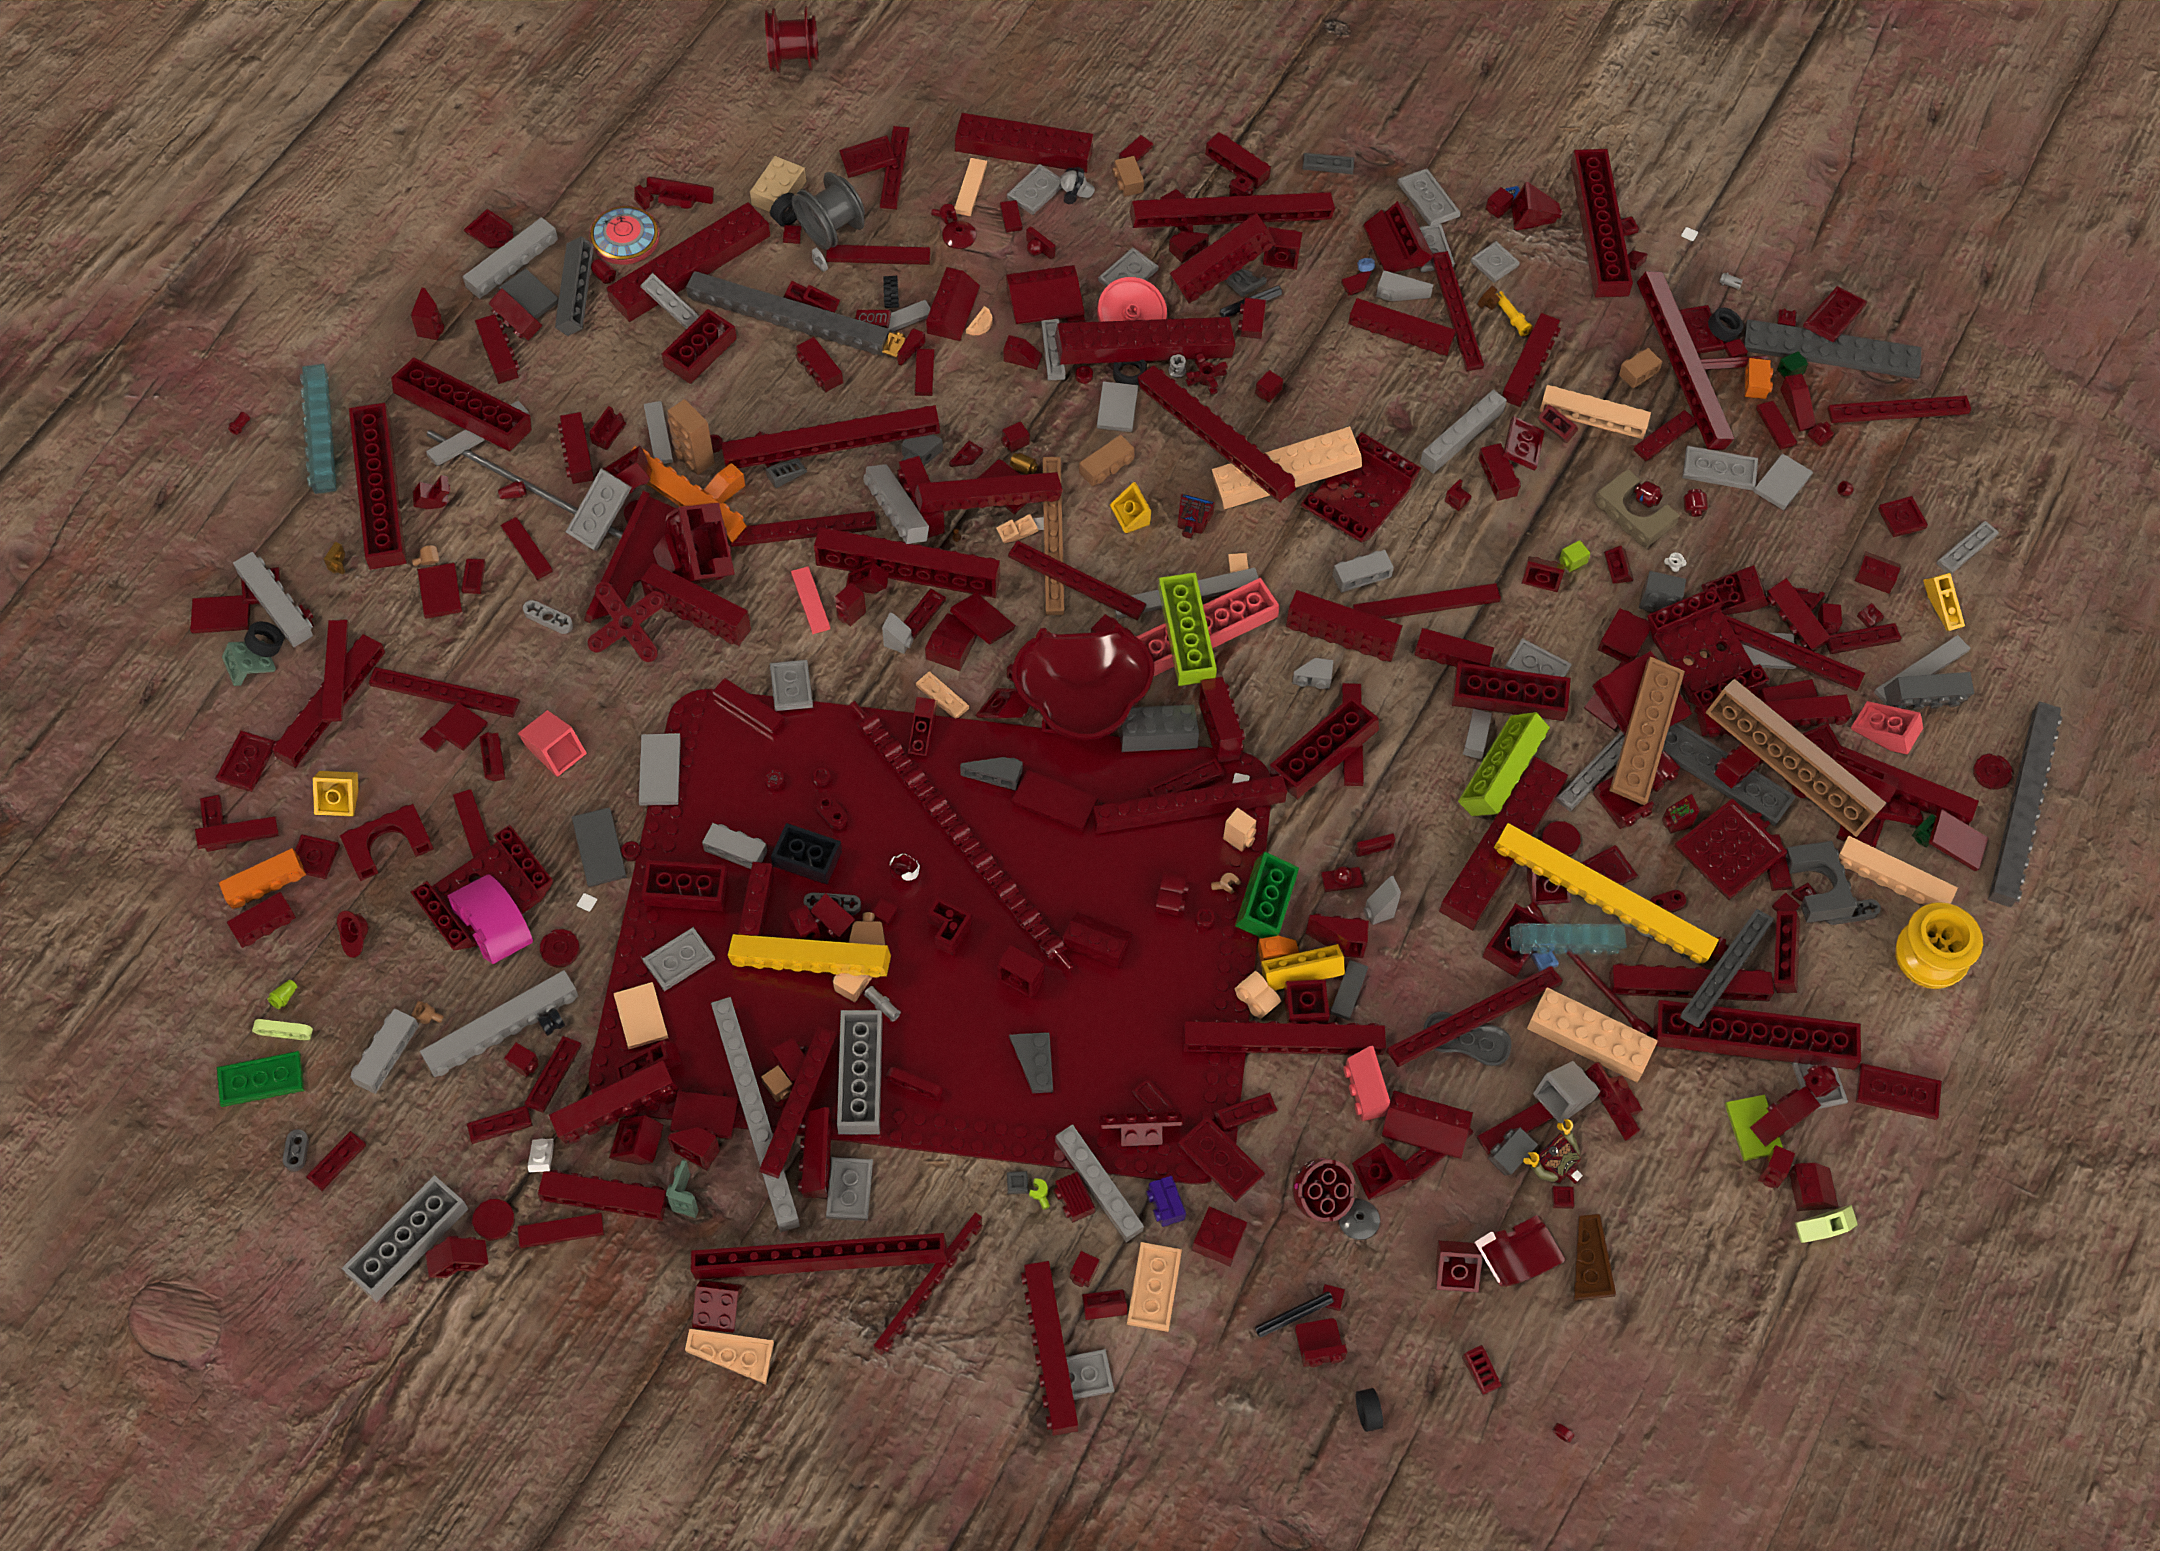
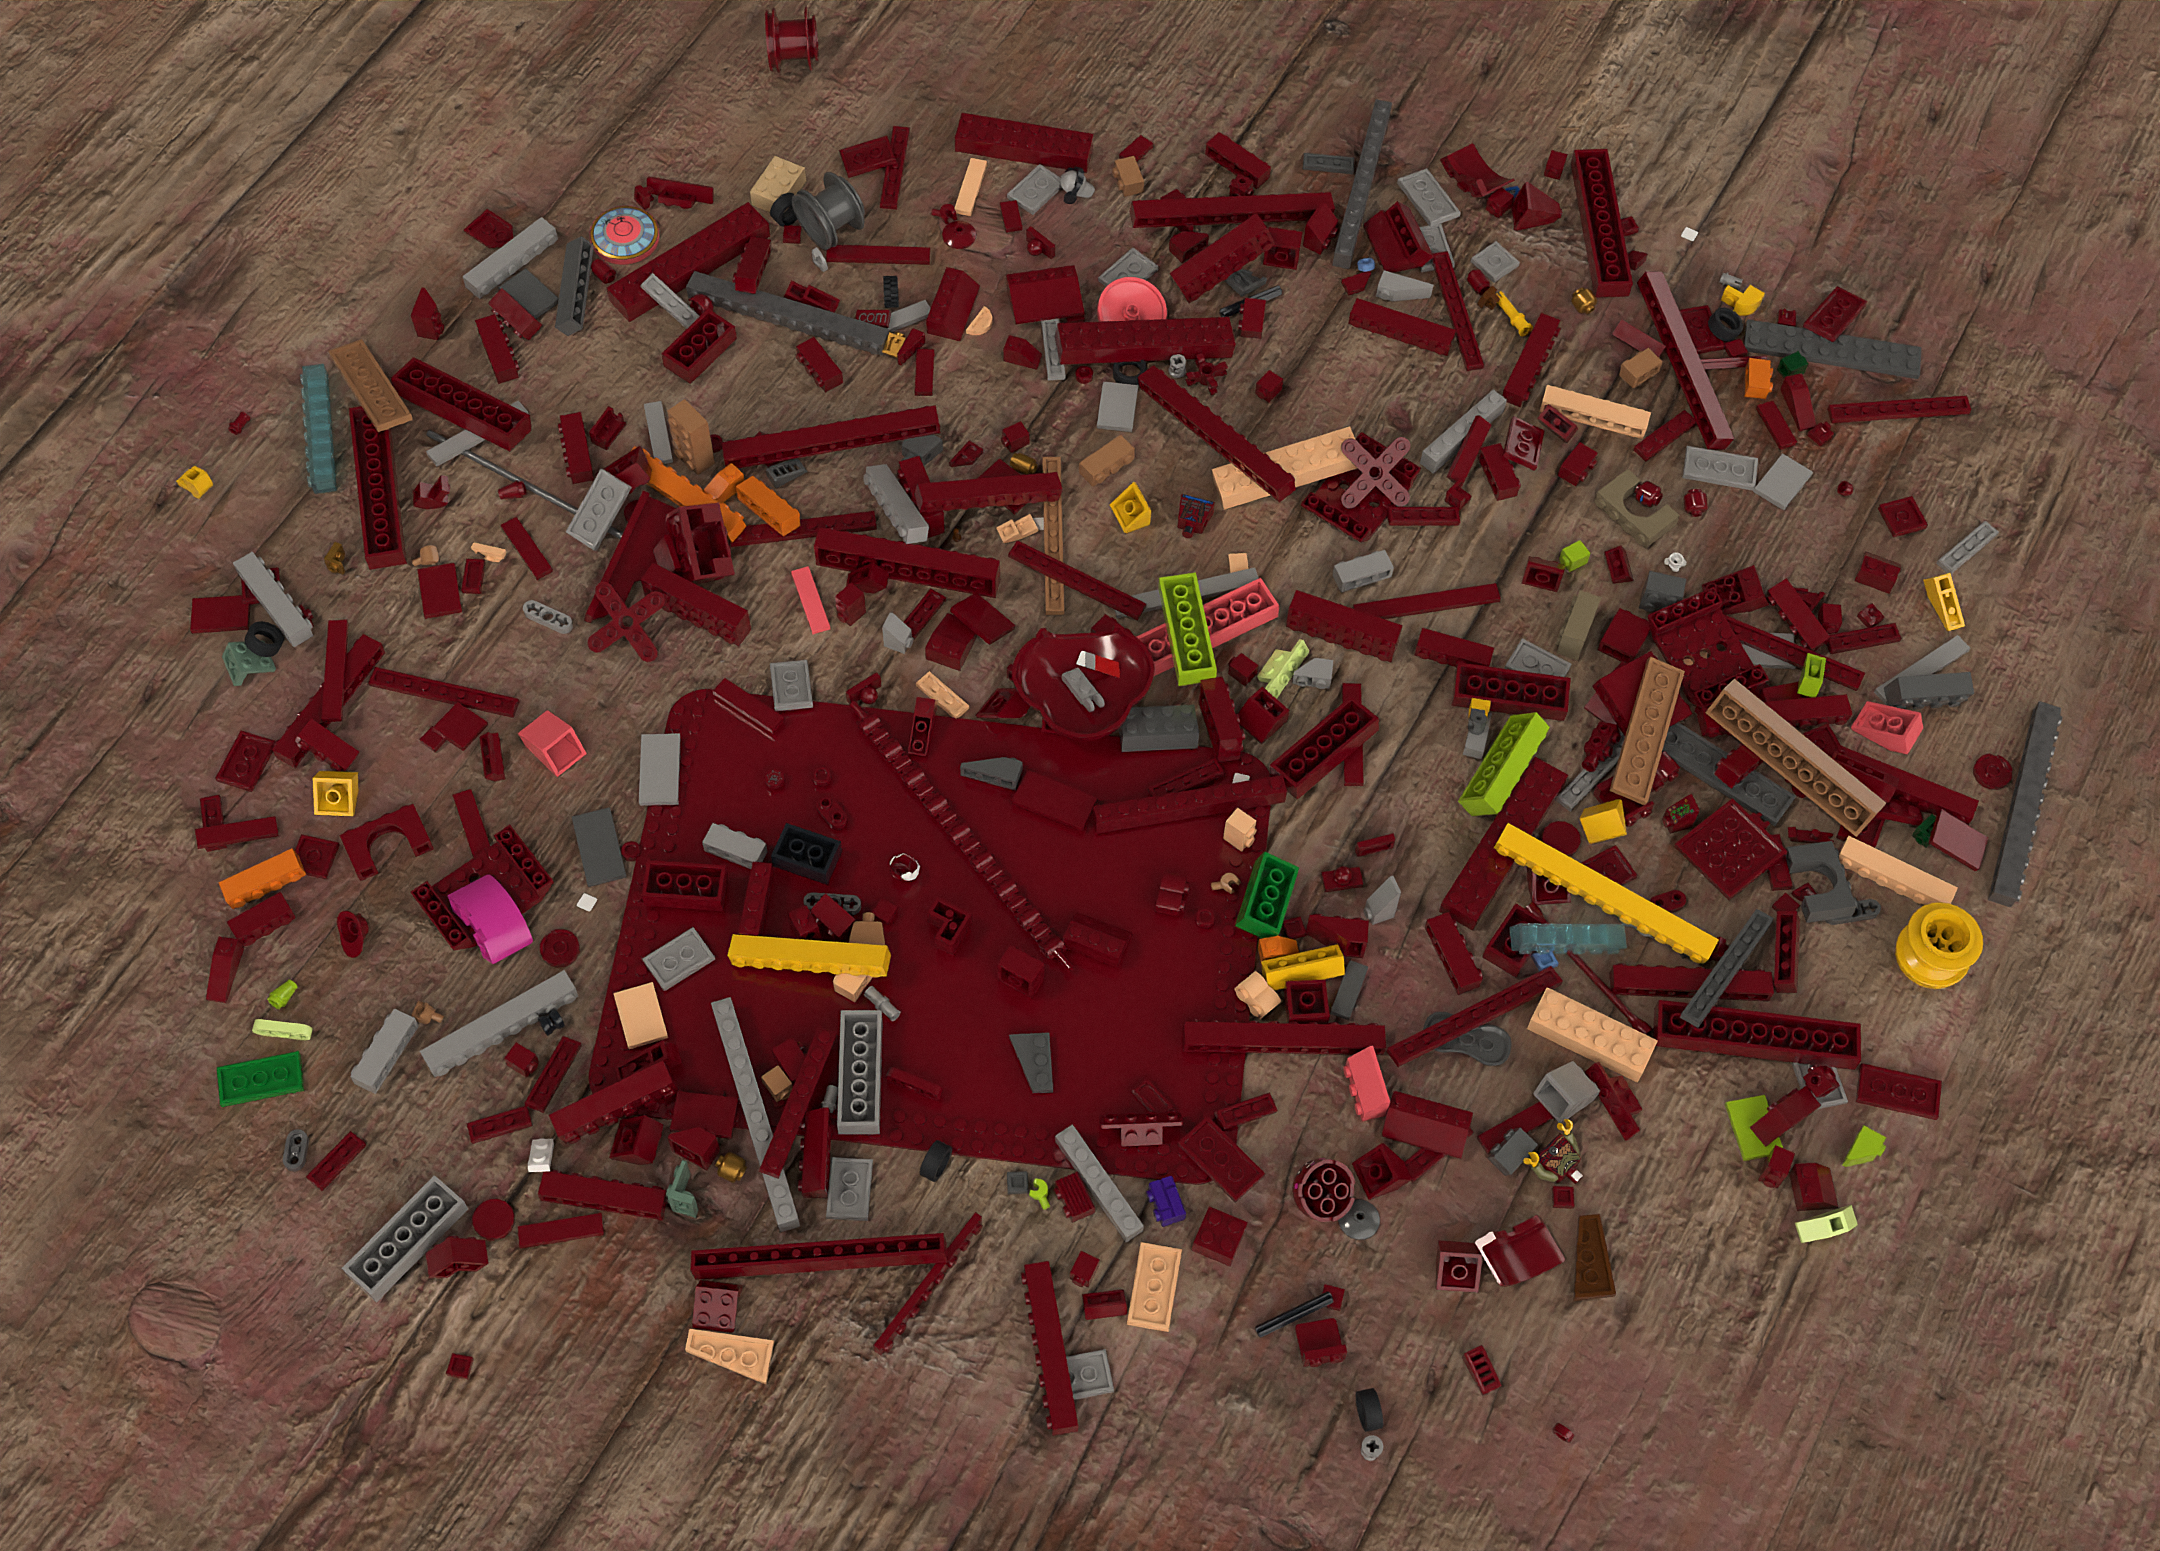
(195, 481): none -> yellow brick
(223, 968): none -> dark red slope
(326, 746): none -> dark red brick
(370, 385): none -> medium nougat plate
(459, 1366): none -> dark red tile
(491, 553): none -> light nougat tile
(701, 303): none -> dark red hair
(731, 1167): none -> pearl gold head
(752, 265): none -> dark red brick
(768, 505): none -> orange brick
(830, 1098): none -> light grey pin
(865, 690): none -> dark red tile
(935, 1161): none -> black tyre
(1082, 689): none -> light grey hinge
(1099, 663): none -> red sticker
(1242, 669): none -> dark red brick
(1263, 715): none -> dark red slope
(1281, 667): none -> yellowish green bracket
(1294, 928): none -> dark red tile
(1320, 229): none -> dark red slope
(1362, 184): none -> flat silver brick
(1377, 1446): none -> light grey bush
(1383, 481): none -> dark red piece
(1423, 516): none -> dark red tile
(1453, 953): none -> dark red brick
(1469, 449): none -> dark red tile
(1472, 172): none -> dark red panel
(1478, 281): none -> dark red brick
(1478, 715): none -> dark grey leg
(1555, 164): none -> dark red brick
(1577, 624): none -> dark tan brick
(1578, 464): none -> dark red brick
(1584, 300): none -> pearl gold head
(1600, 745): none -> dark red brick
(1604, 821): none -> yellow slope
(1637, 339): none -> dark red tile
(1743, 303): none -> yellow brick
(1807, 836): none -> dark red piece
(1811, 675): none -> lime slope
(1865, 1147): none -> lime slope

